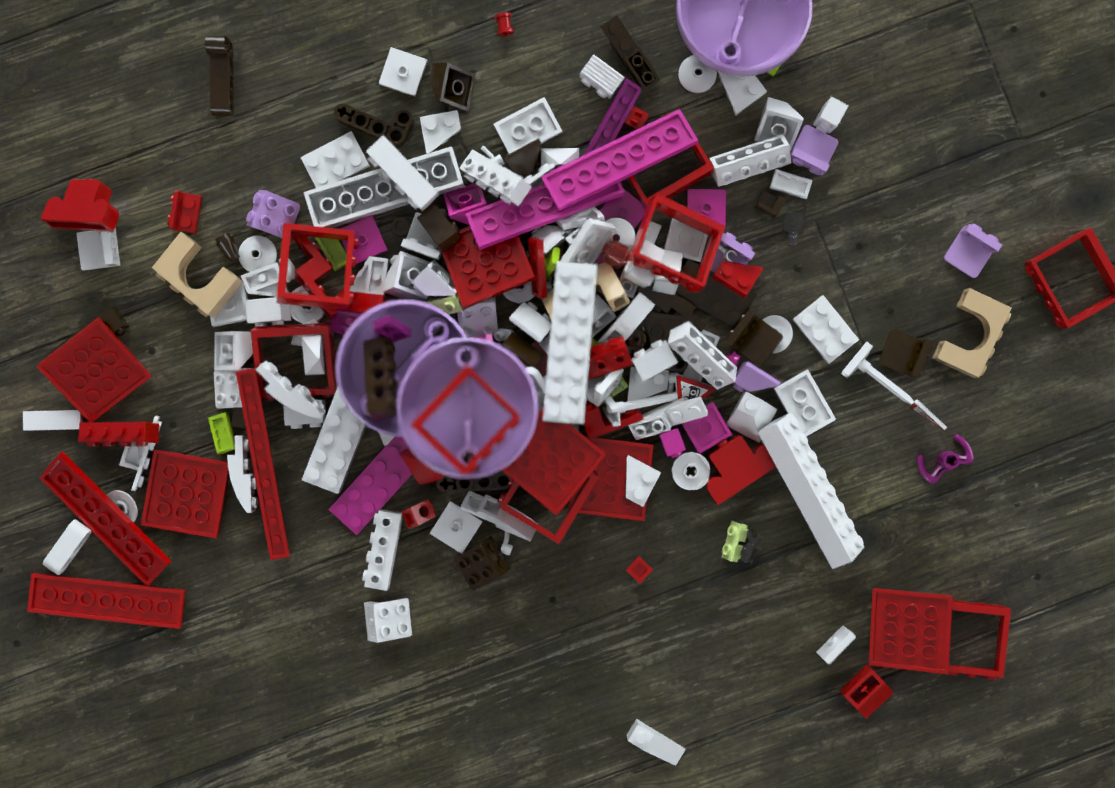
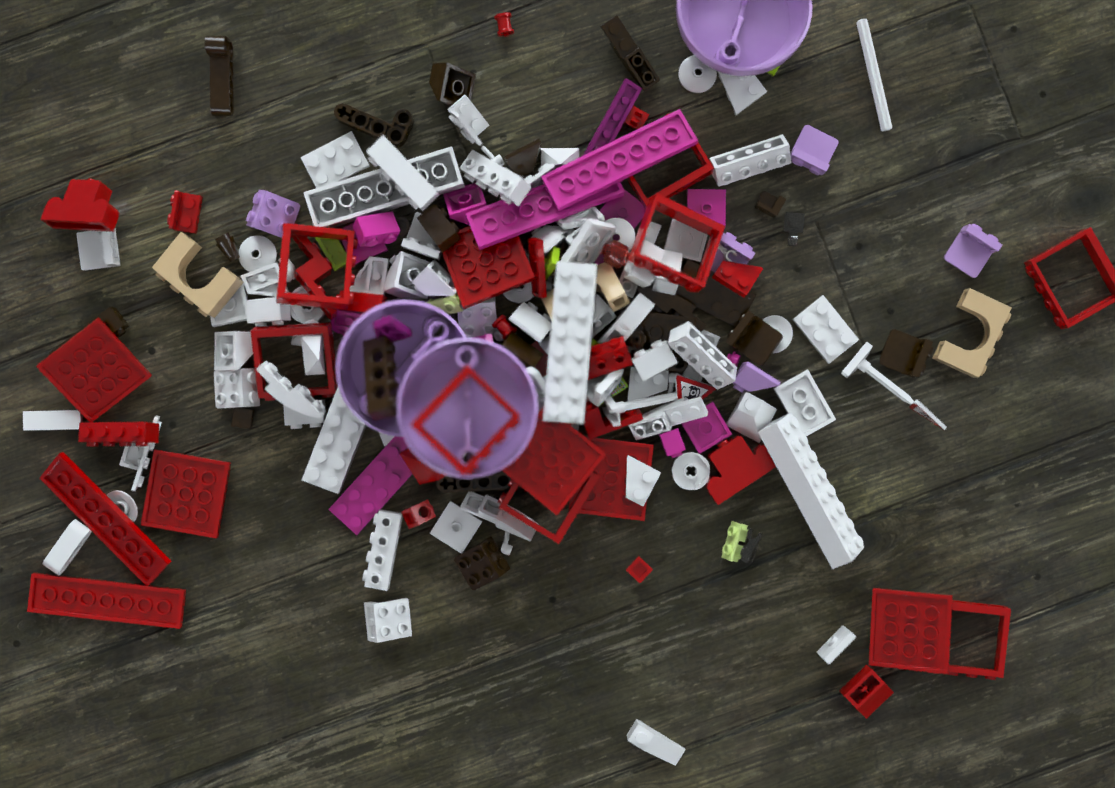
(222, 433): lime plate -> none
(242, 482): white slope -> none
(262, 463): red plate -> none
(376, 229): none -> dark pink brick
(403, 72): white plate -> none
(439, 129): white wing -> none
(468, 119): none -> white bracket
(504, 326): none -> red bush
(528, 125): white plate -> none
(601, 76): white brick -> none
(778, 119): white slope -> none
(790, 184): white plate -> none
(830, 115): white brick -> none
(874, 75): none -> white axle
(946, 460): magenta piece -> none

